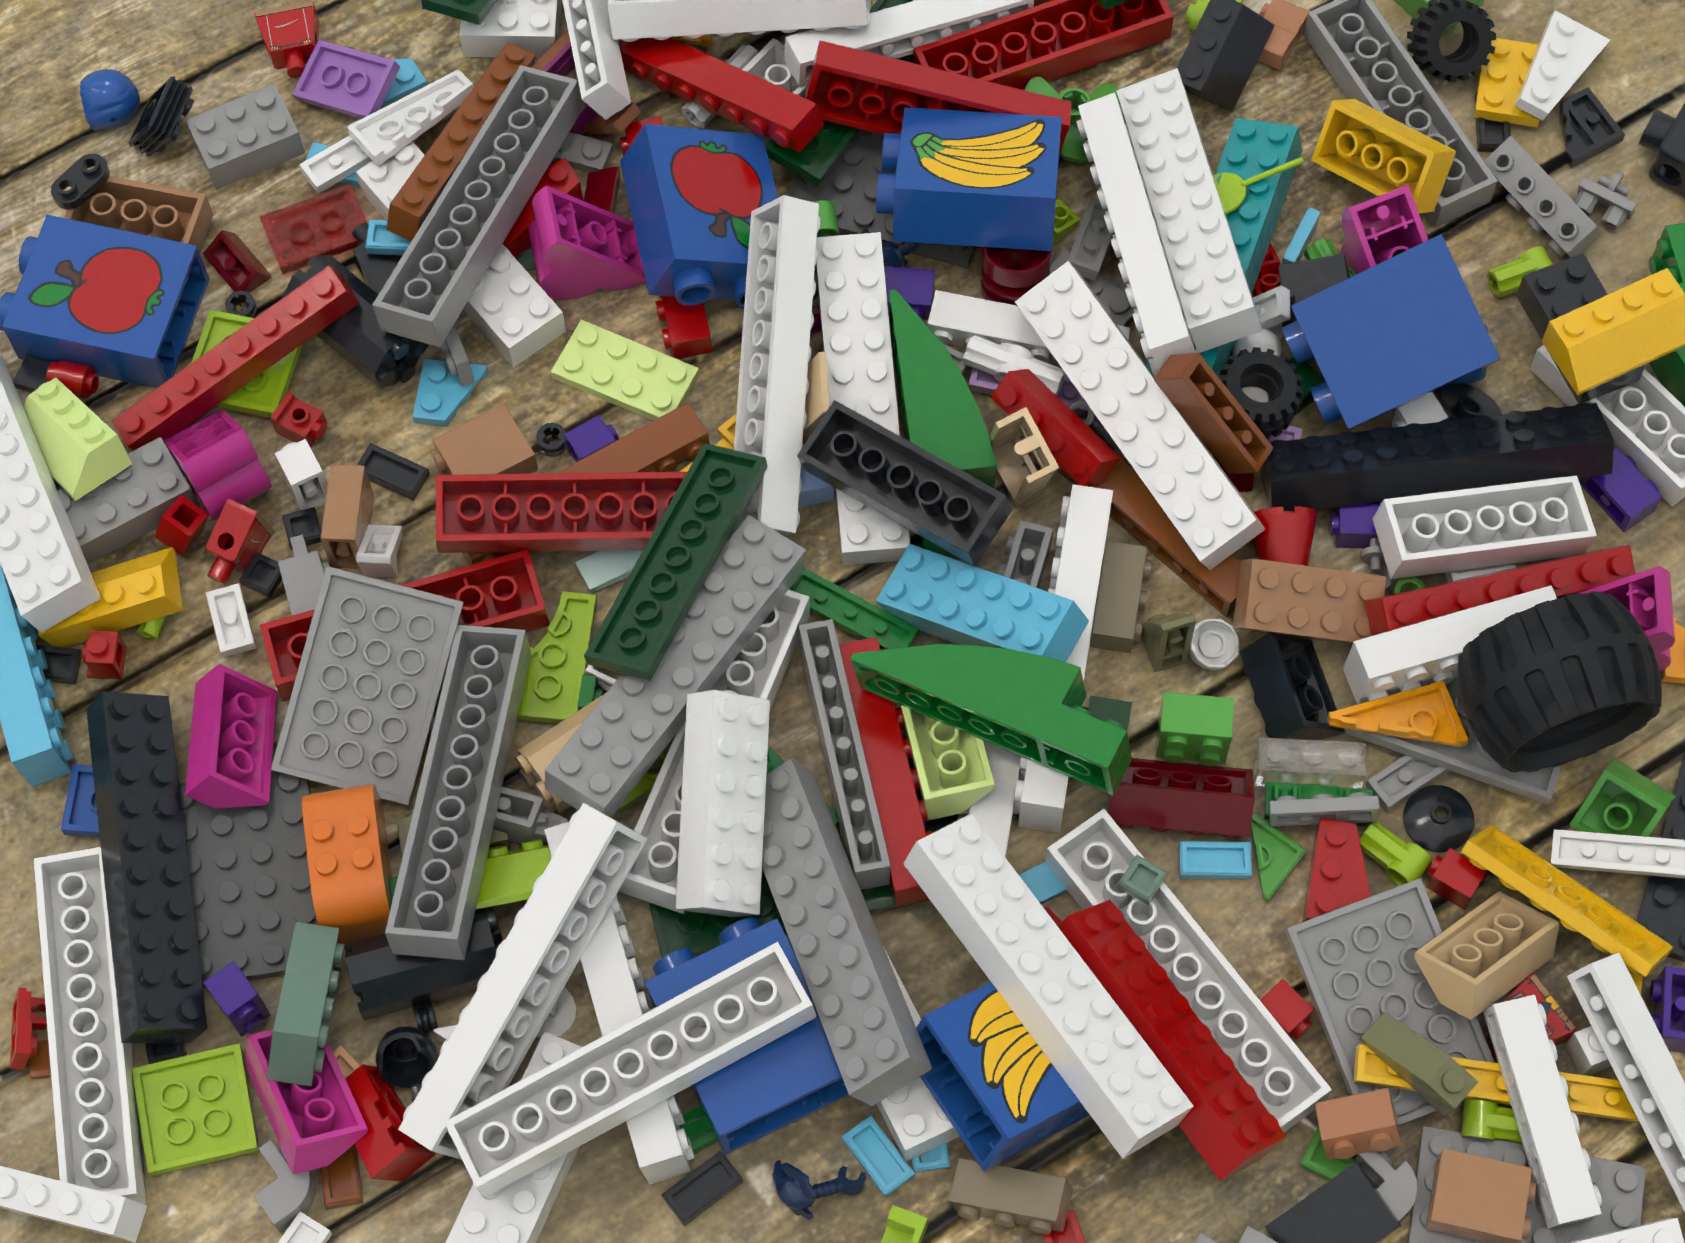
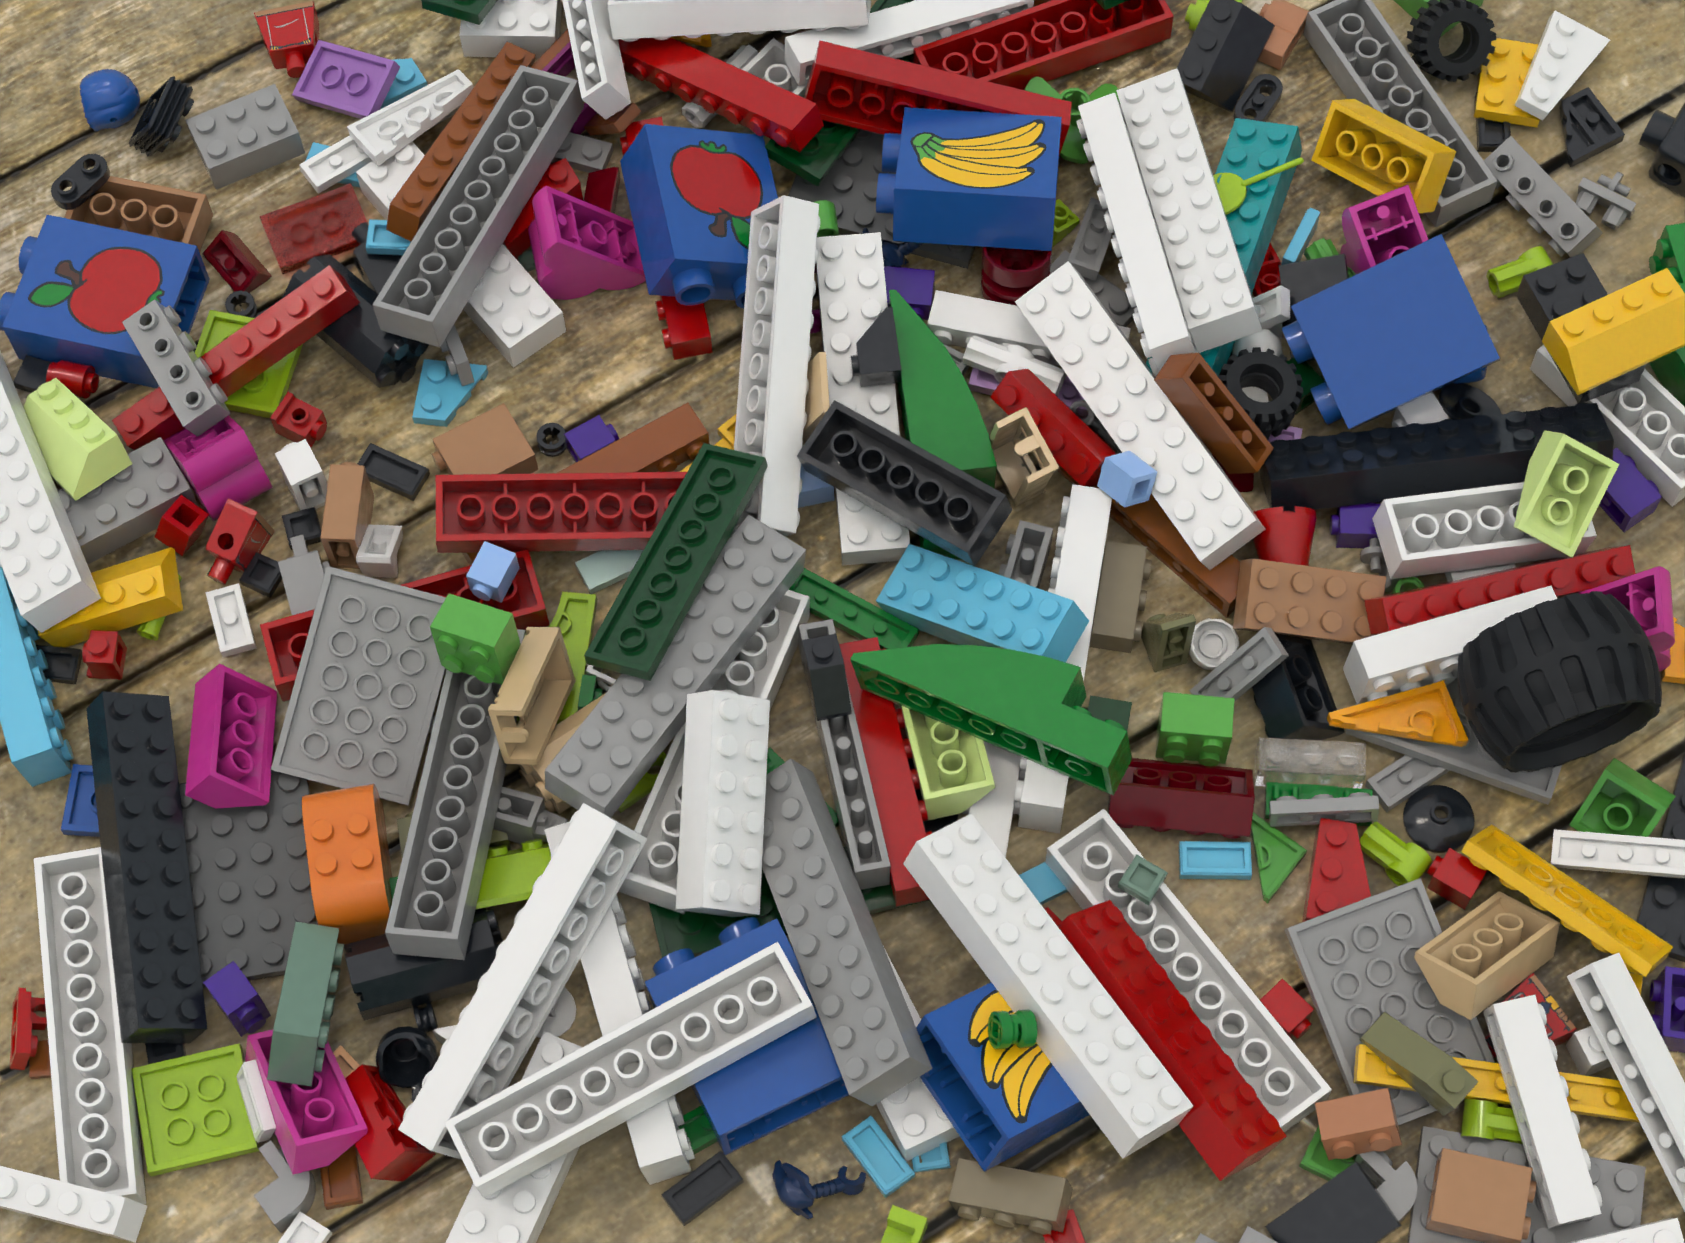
(176, 367): none -> light grey brick
(256, 1101): none -> white tile
(475, 639): none -> bright green brick
(492, 572): none -> light blue brick
(535, 692): none -> tan door
(624, 372): yellowish green plate -> none
(826, 677): none -> black slope
(878, 353): none -> black slope
(1012, 1029): none -> green wheel
(1127, 478): none -> light blue brick
(1243, 667): none -> light grey plate
(1255, 103): none -> black plate
(1562, 491): none -> yellowish green slope

